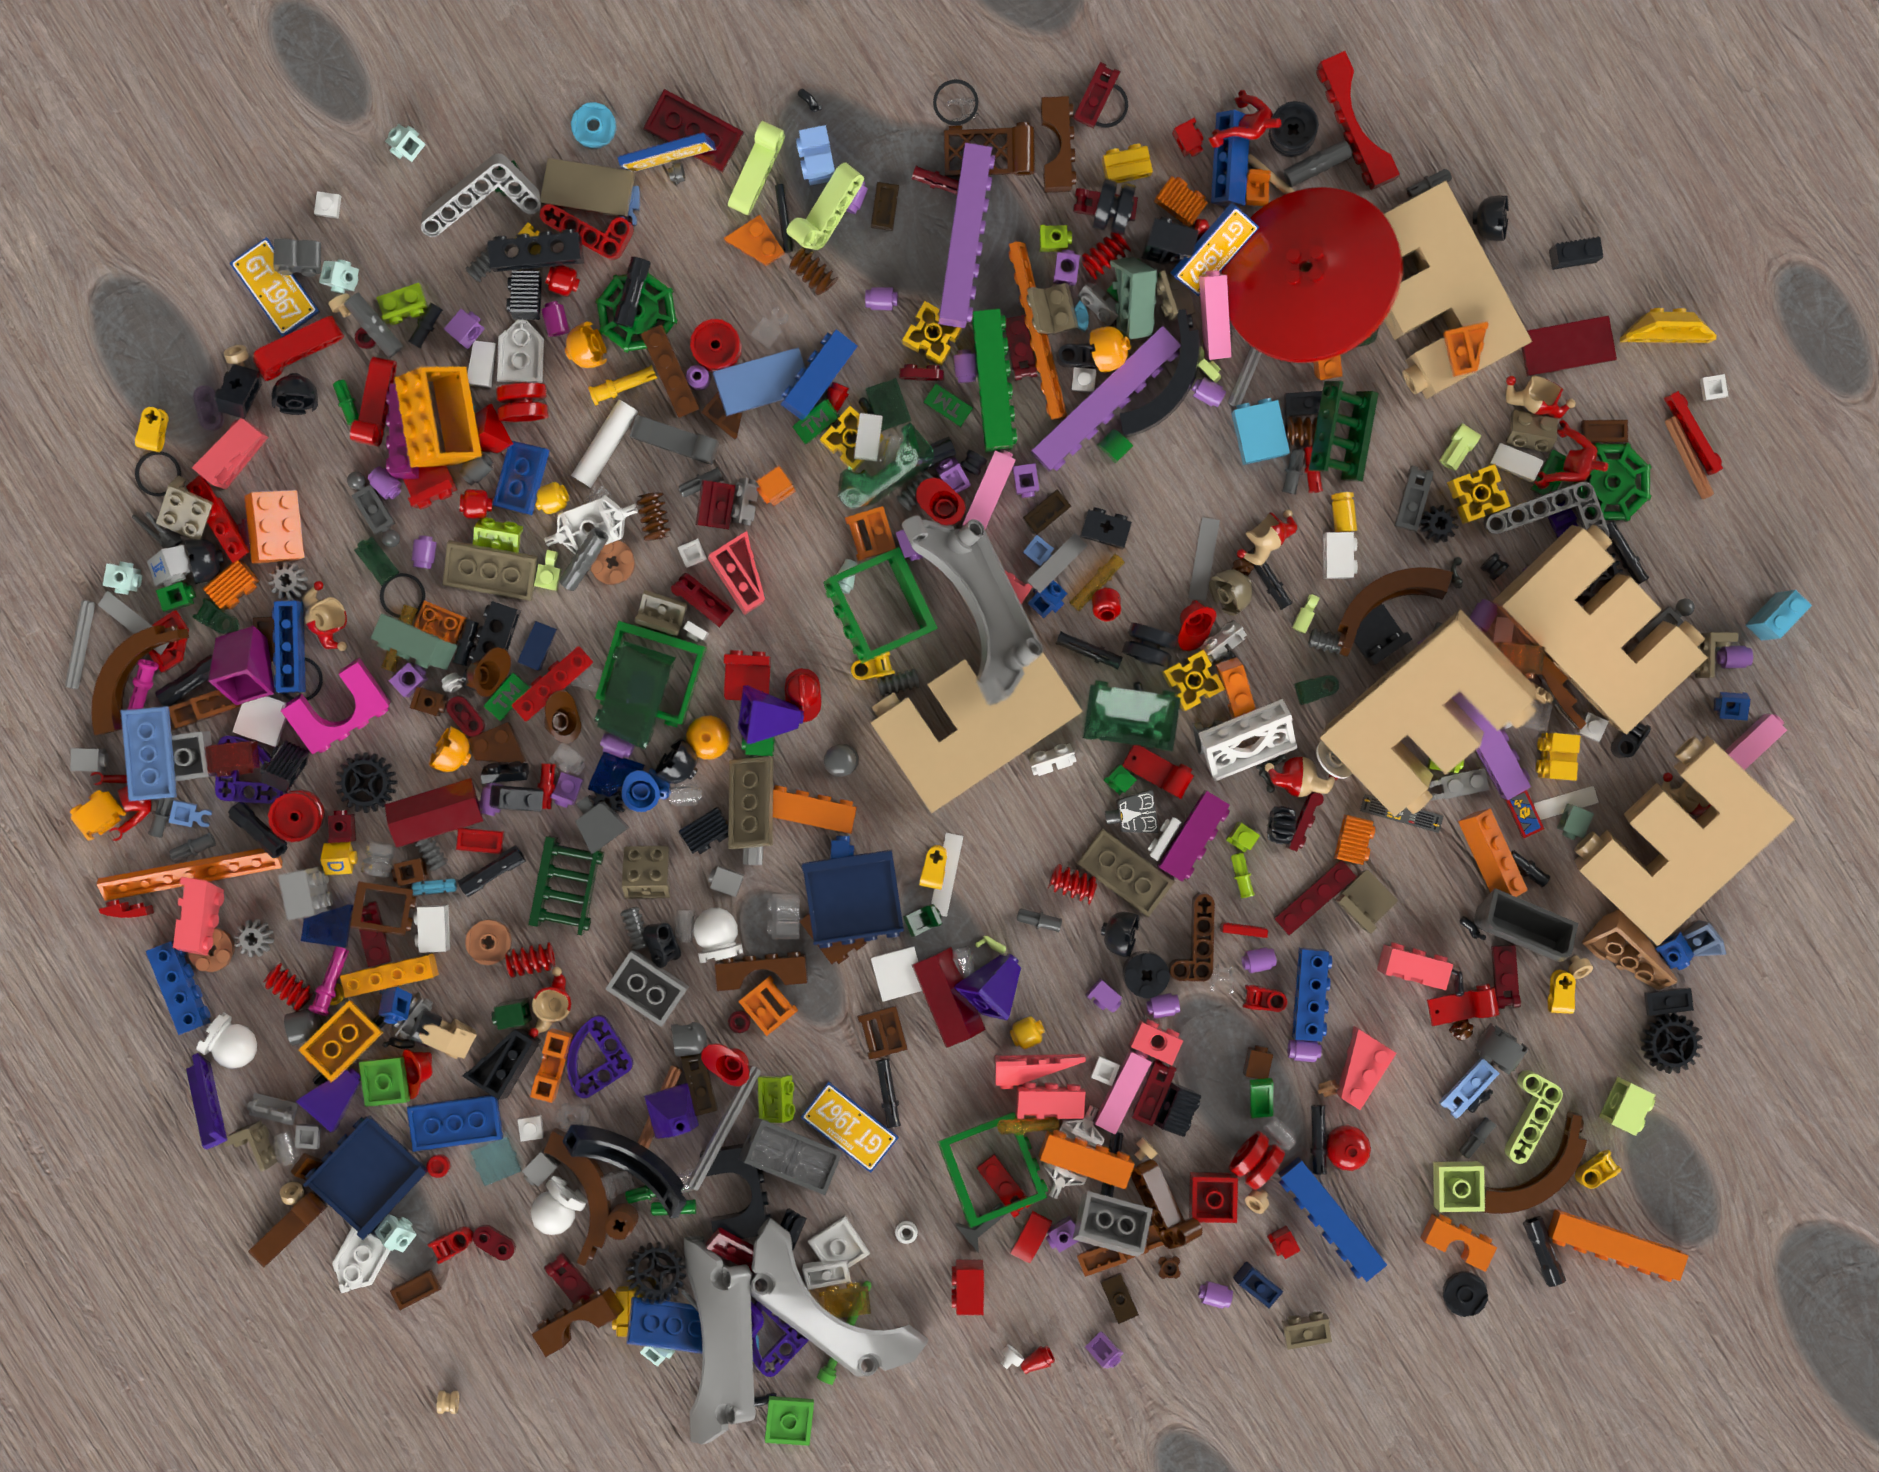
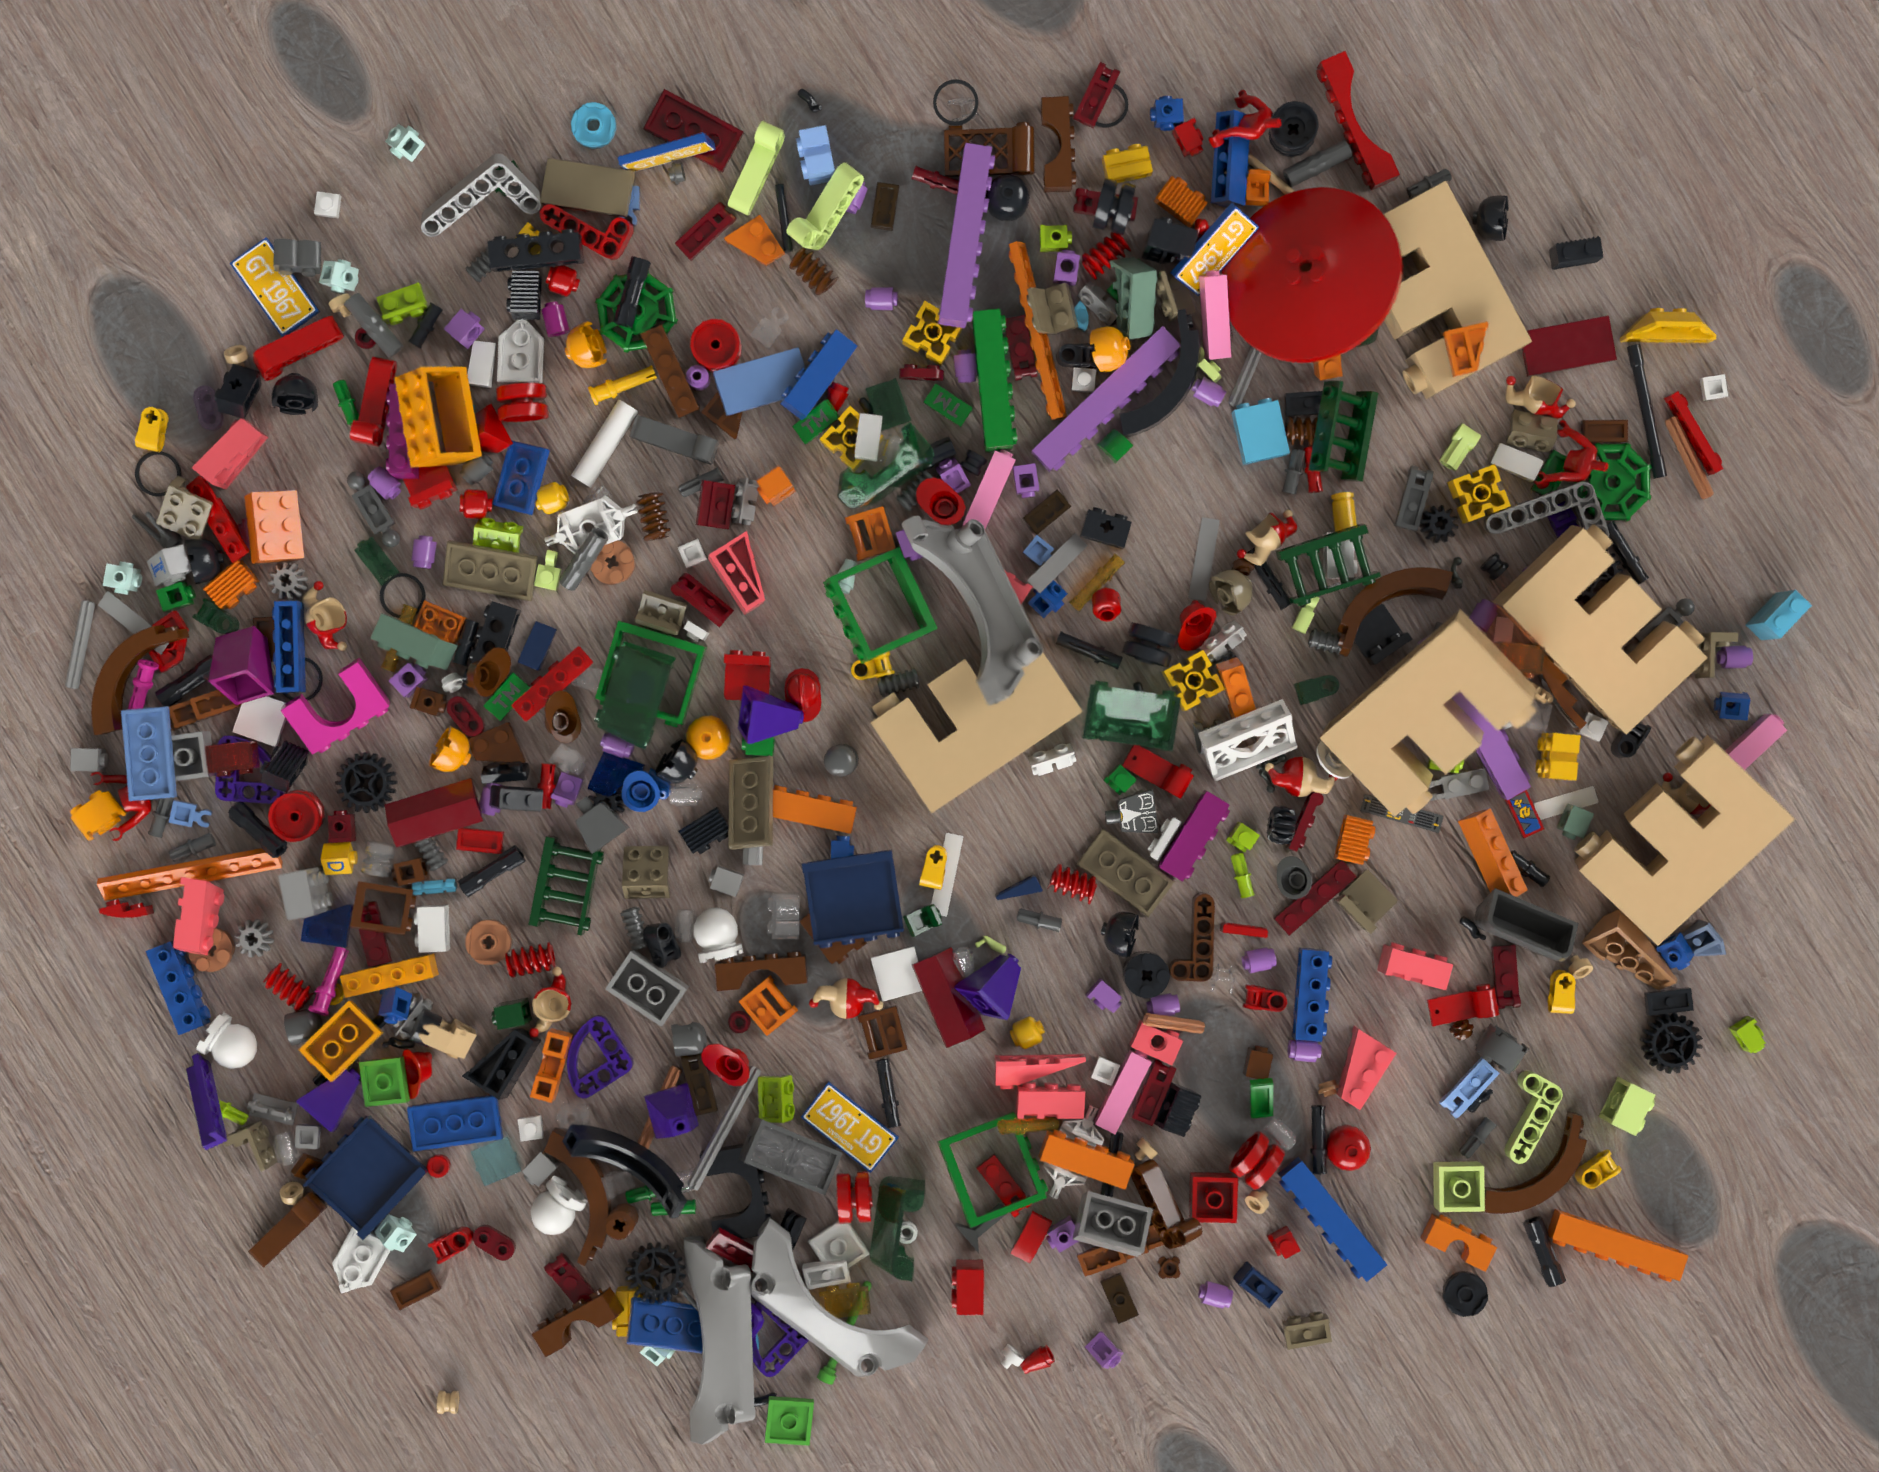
(232, 1113): none -> lime axle
(705, 231): none -> dark red plate
(846, 998): none -> piece
(854, 1197): none -> red wheel
(894, 1198): none -> clear green windscreen
(1007, 197): none -> black cylinder
(1024, 887): none -> dark blue slope
(1173, 1023): none -> nougat axle
(1174, 112): none -> blue brick
(1293, 878): none -> dark grey piece
(1312, 547): none -> dark green fence
(1458, 984): black piece -> none
(1637, 364): none -> black piece
(1748, 1035): none -> lime brick

